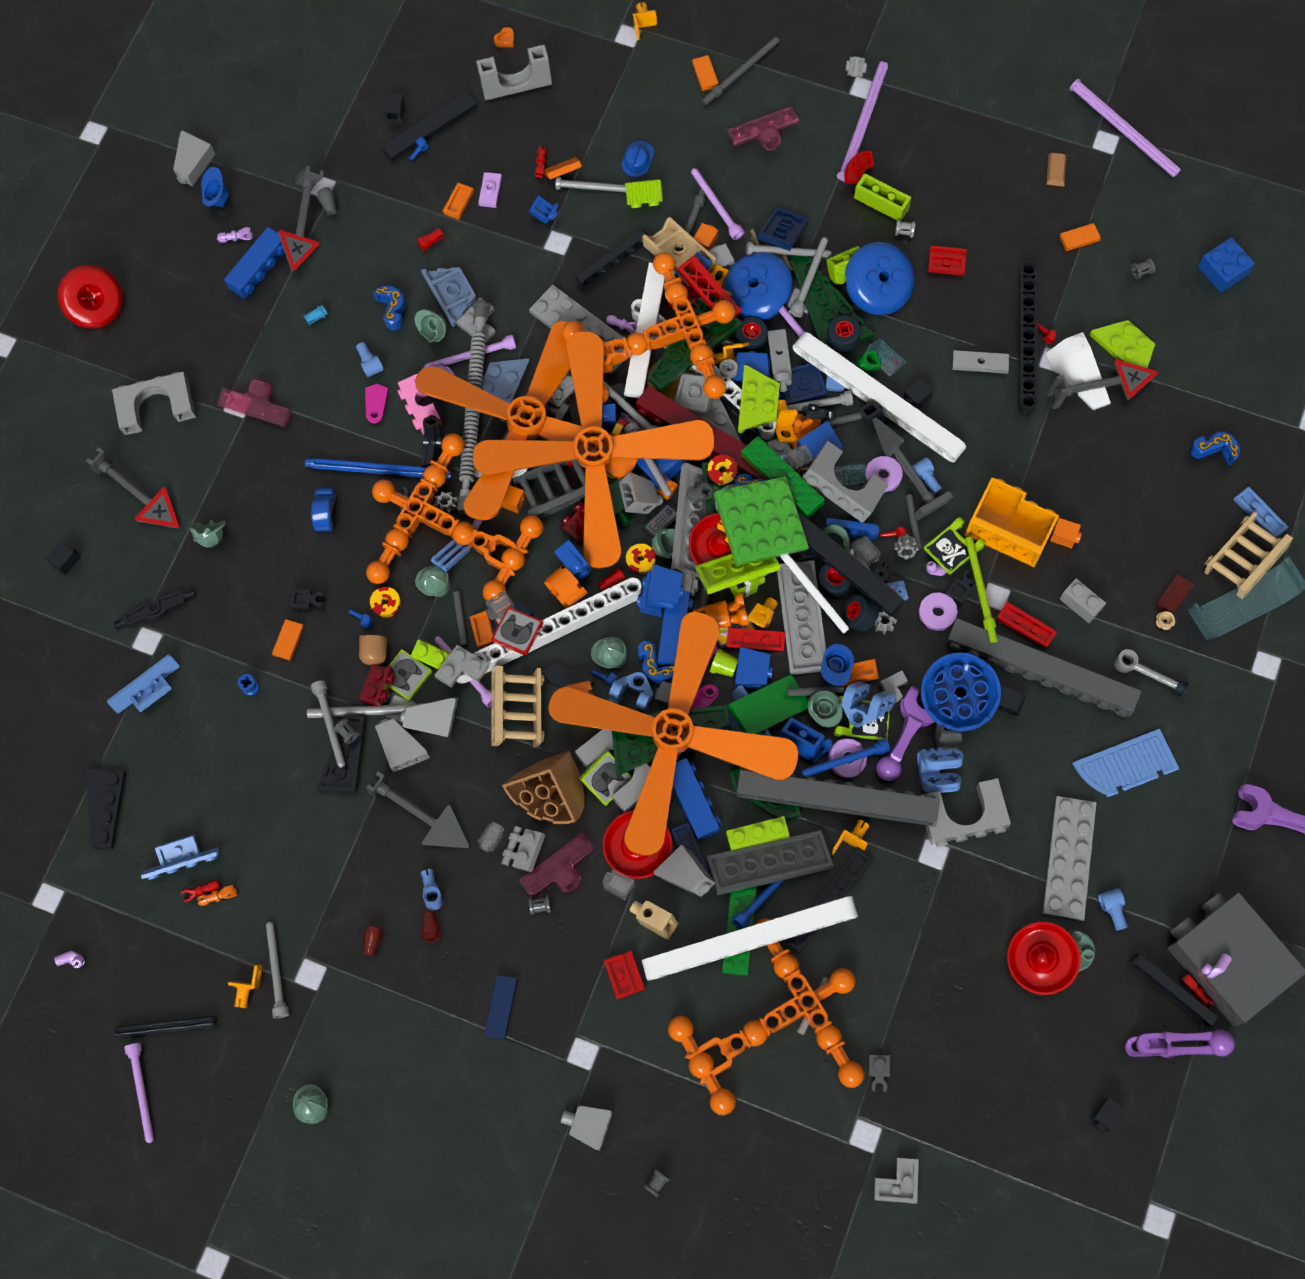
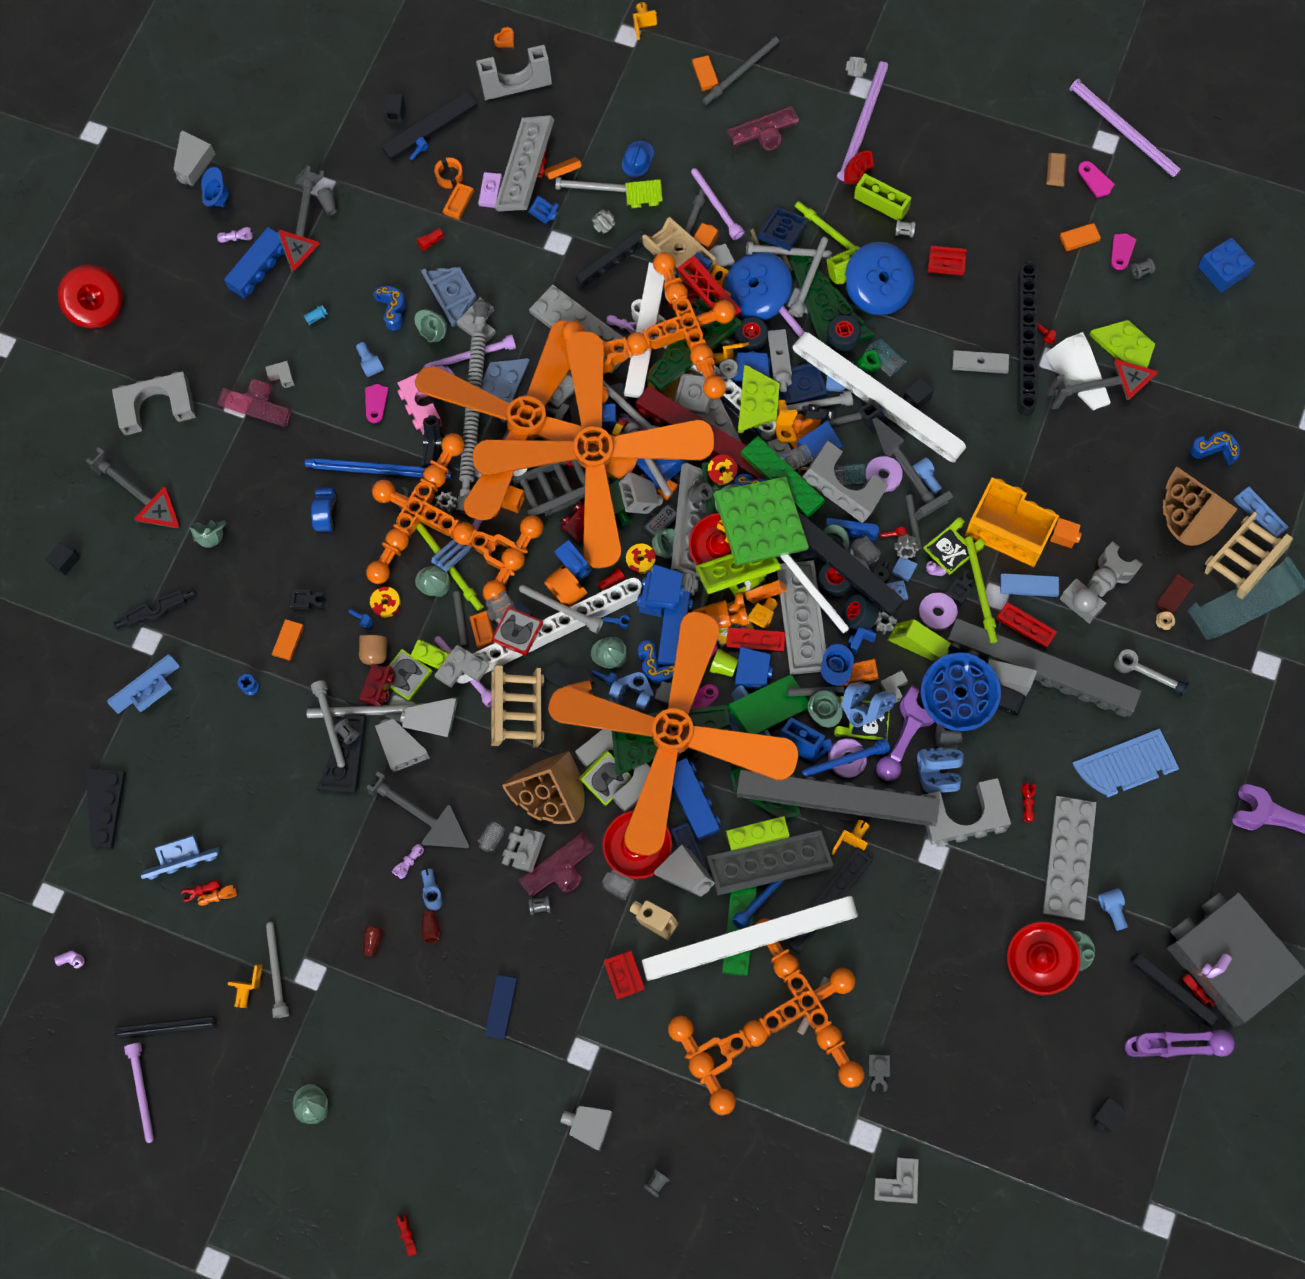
(281, 371): none -> light grey piece
(401, 869): none -> lavender piece
(406, 1235): none -> red piece
(446, 163): none -> orange piece
(469, 593): none -> lime bar
(524, 163): none -> light grey plate
(593, 624): none -> light grey piece
(603, 221): none -> light grey gear
(618, 621): none -> blue hand
(766, 591): none -> orange tile
(811, 215): none -> lime bar
(855, 641): none -> blue bracket
(904, 569): none -> medium blue tile
(919, 640): none -> lime slope
(1013, 676): none -> light grey slope
(1029, 585): none -> medium blue tile
(1029, 793): none -> red piece
(1095, 179): none -> dark pink piece
(1111, 571): none -> light grey piece
(1122, 250): none -> dark pink piece
(1193, 509): none -> medium nougat brick

